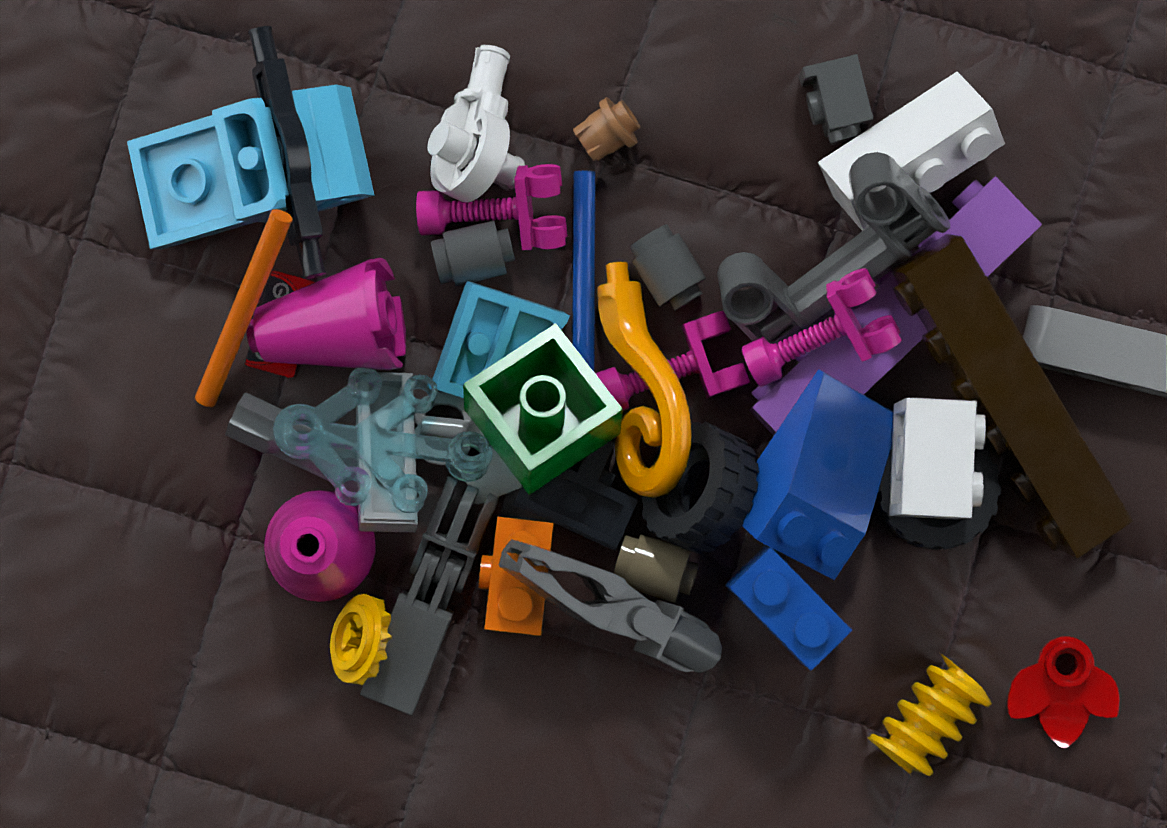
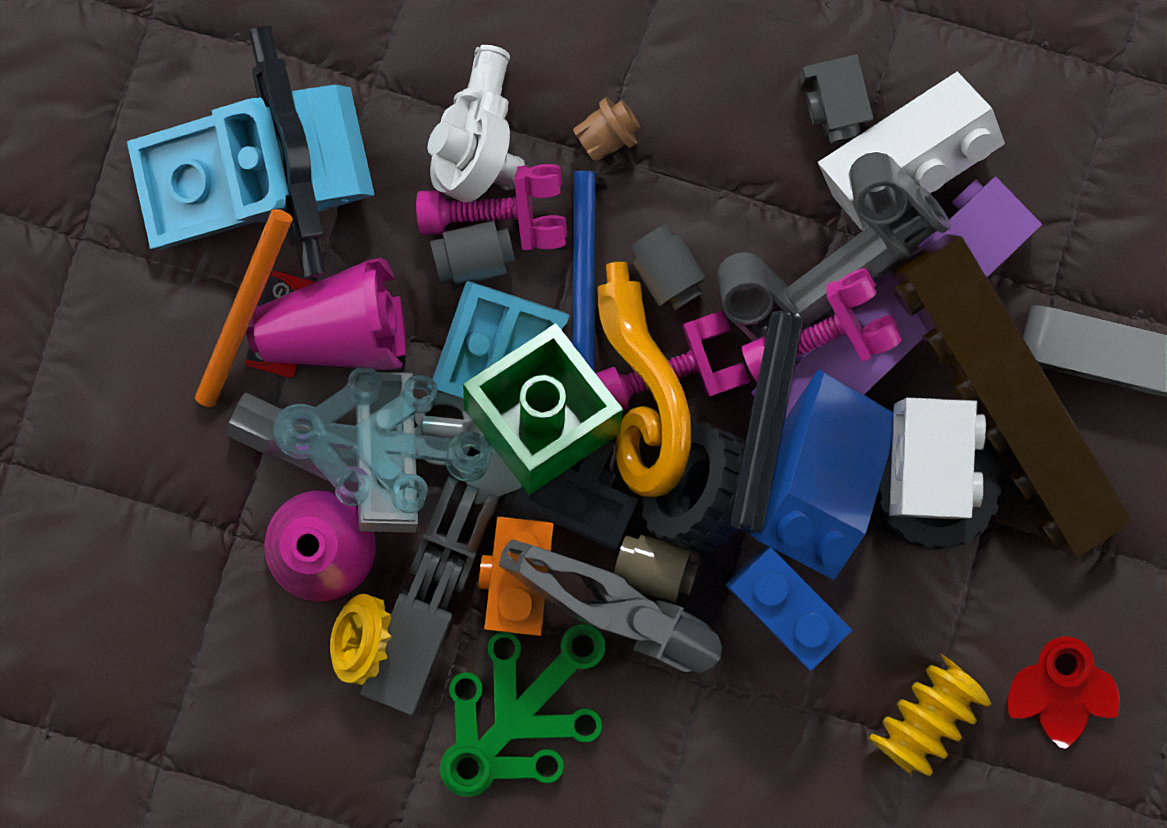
(516, 716): none -> green plant
(766, 422): none -> black axle

